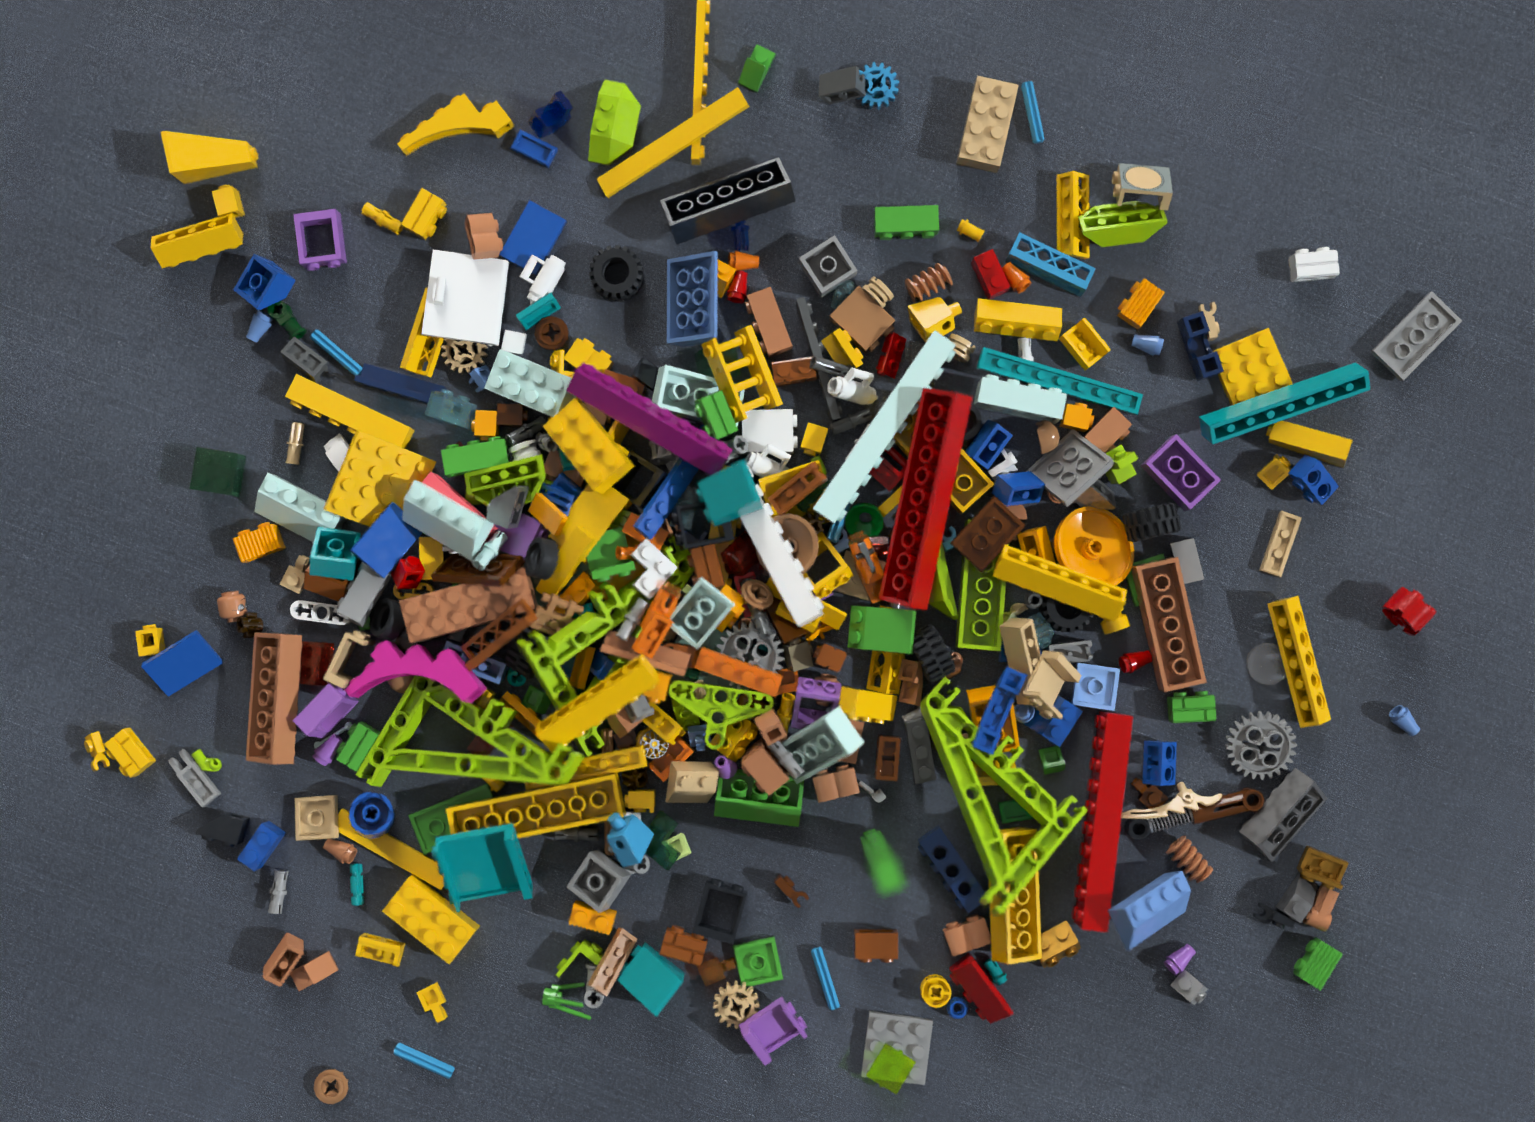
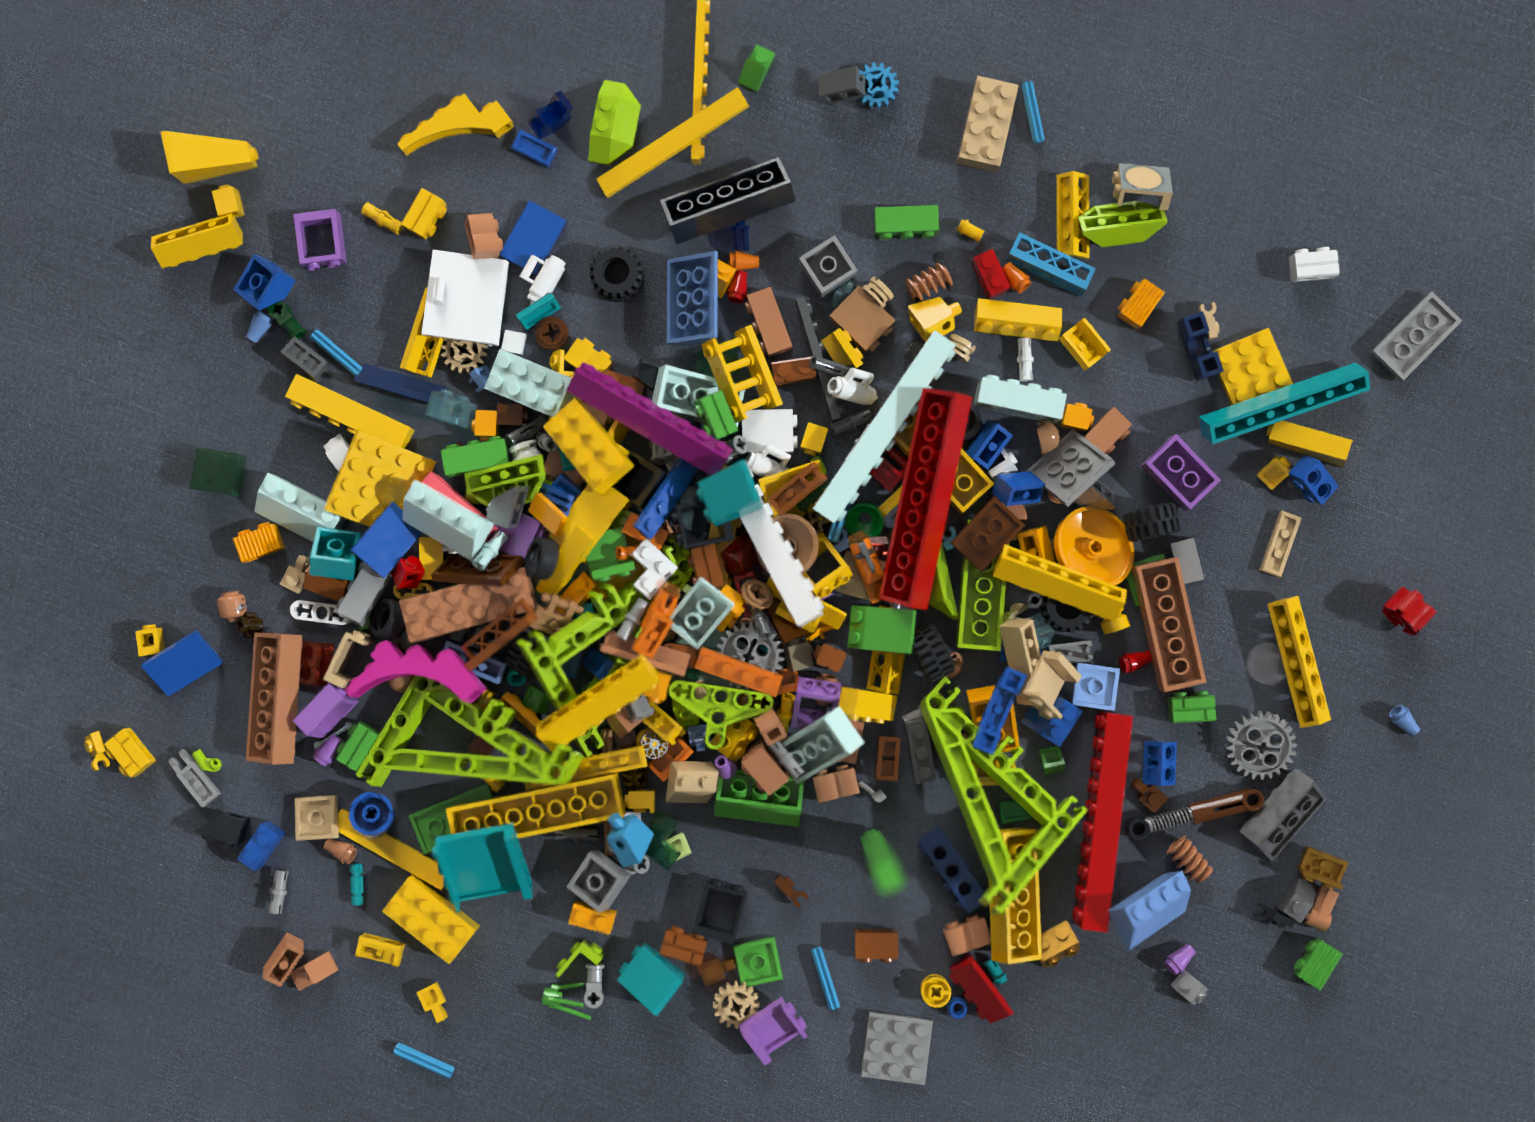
(295, 443): tan axle -> none
(321, 1086): medium nougat gear -> none
(582, 667): light orange tile -> none
(612, 962): medium nougat plate -> none
(890, 1068): clear neon green piece -> none
(894, 347): red hinge -> none
(912, 683): nougat slope -> none
(1024, 713): medium blue plate -> none
(1050, 377): teal plate -> none
(1123, 467): lime brick -> none
(1148, 343): medium blue cone -> none
(1185, 798): tan piece -> none

